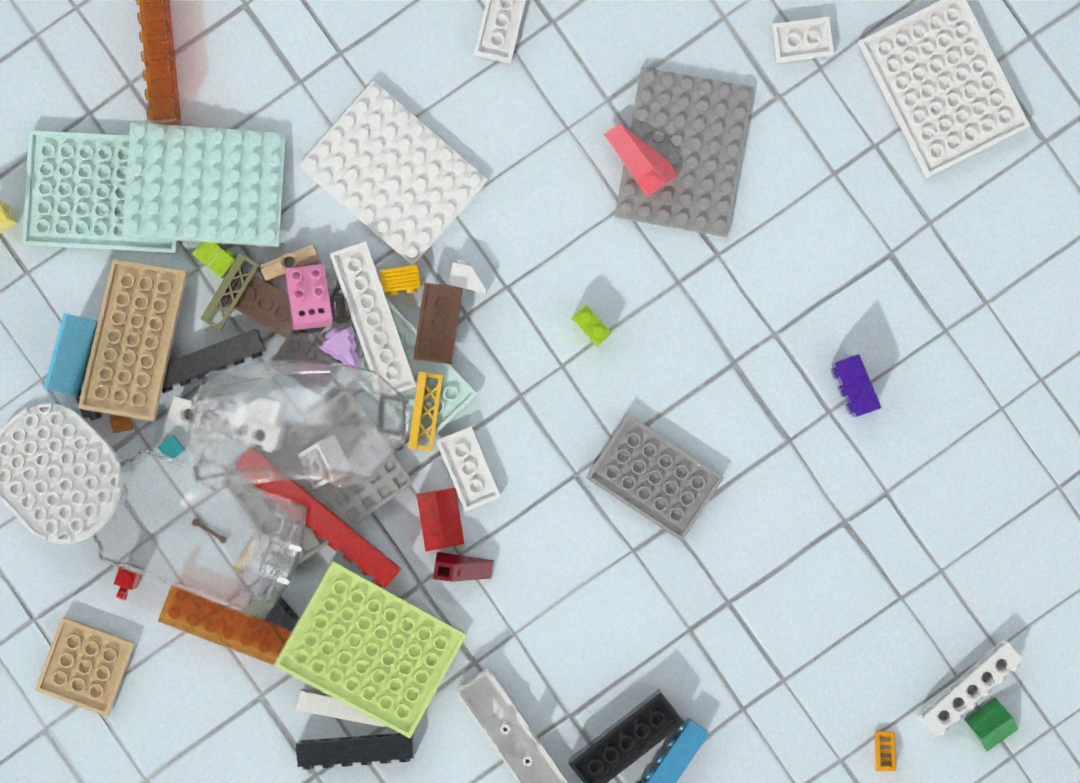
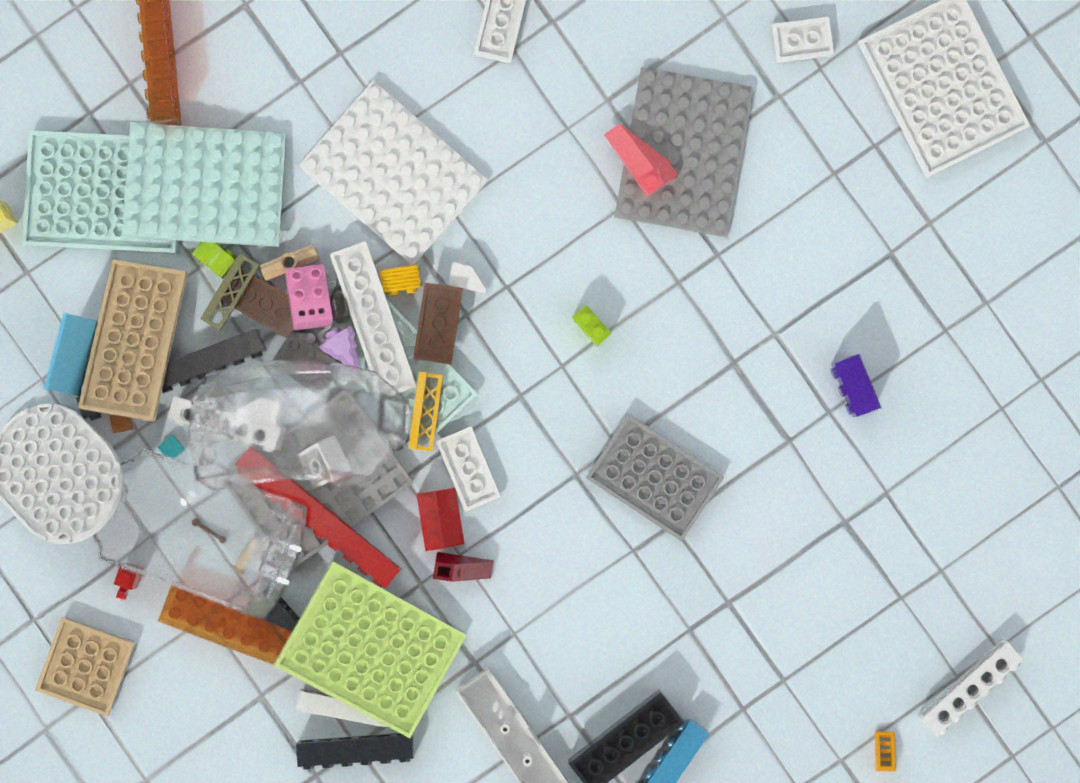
(991, 724): green slope -> none

